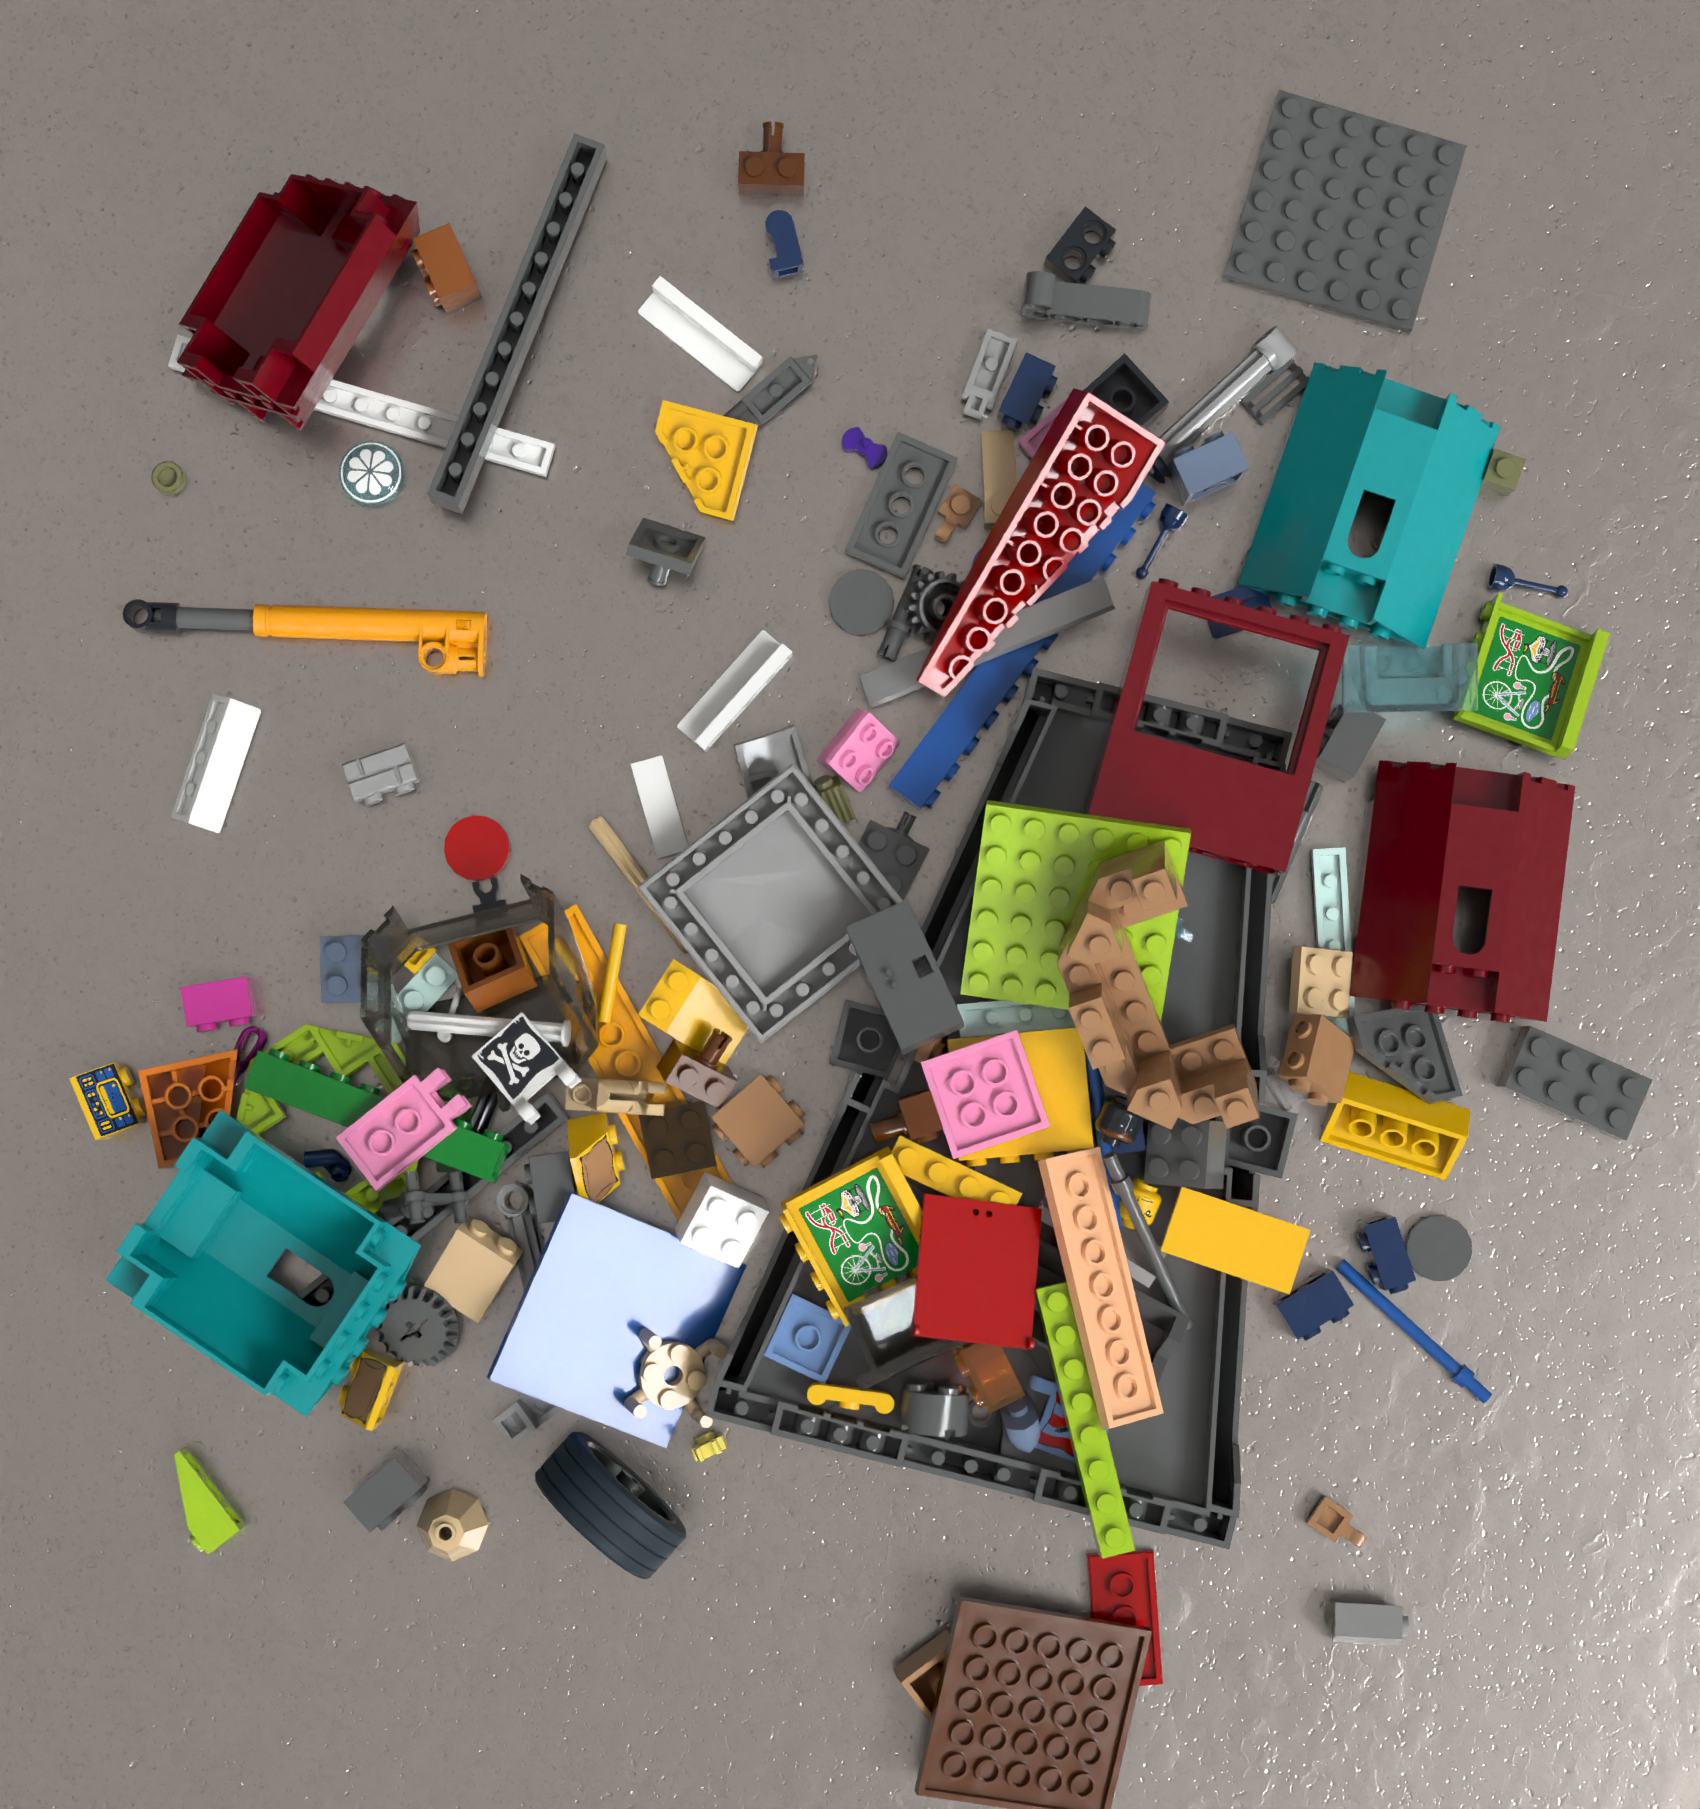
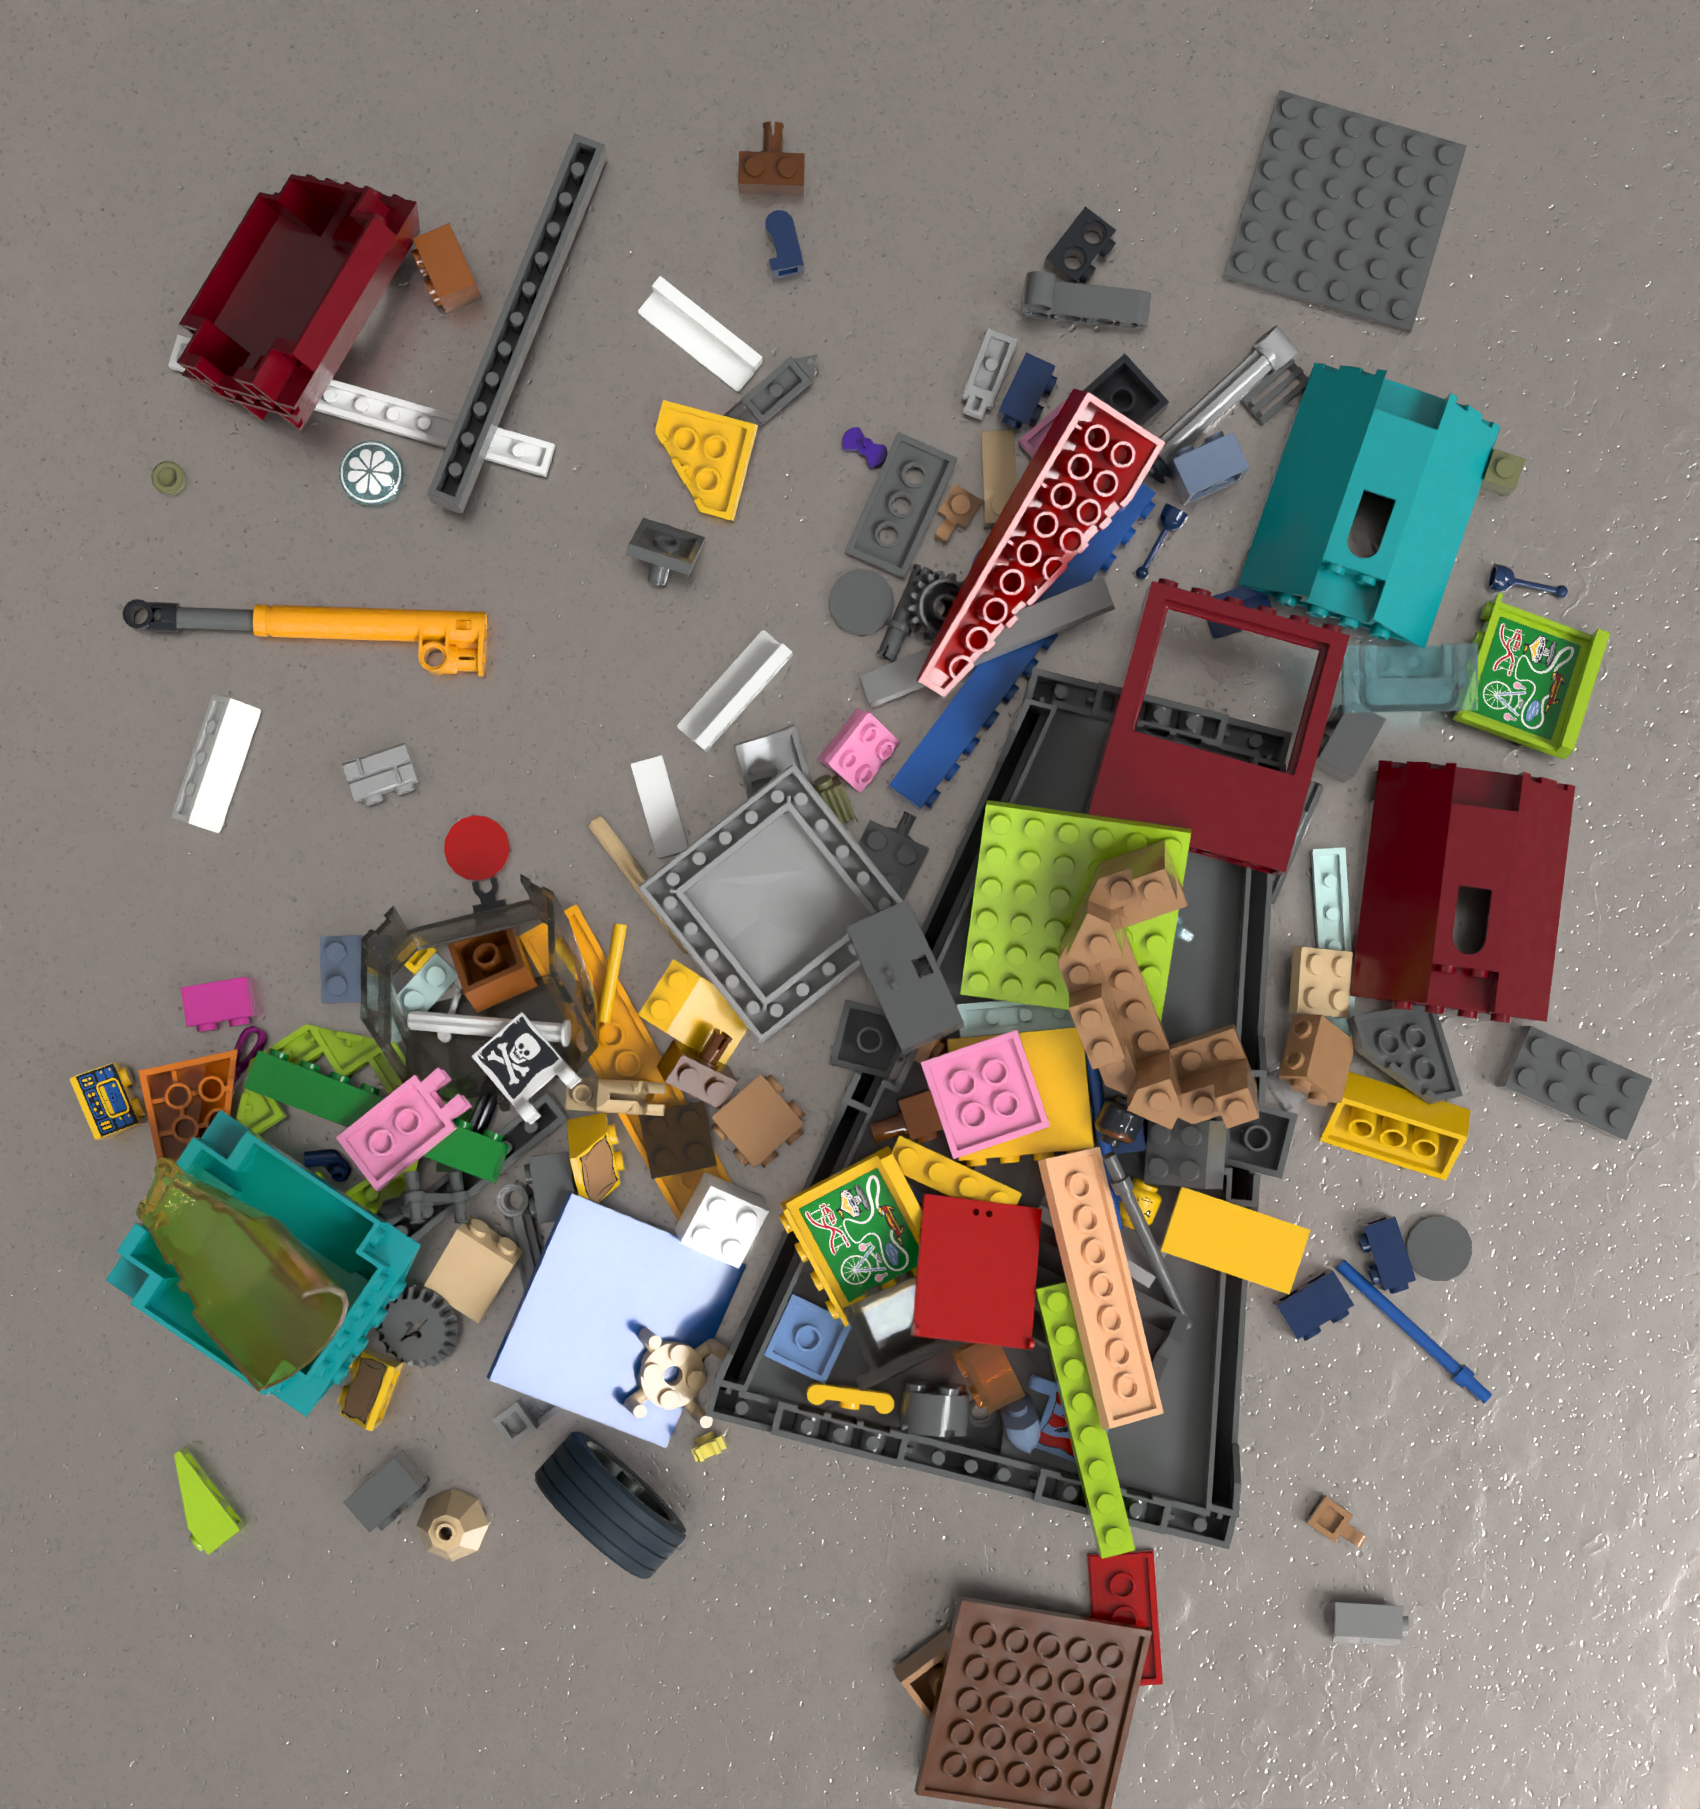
(246, 1275): none -> clear yellow windscreen

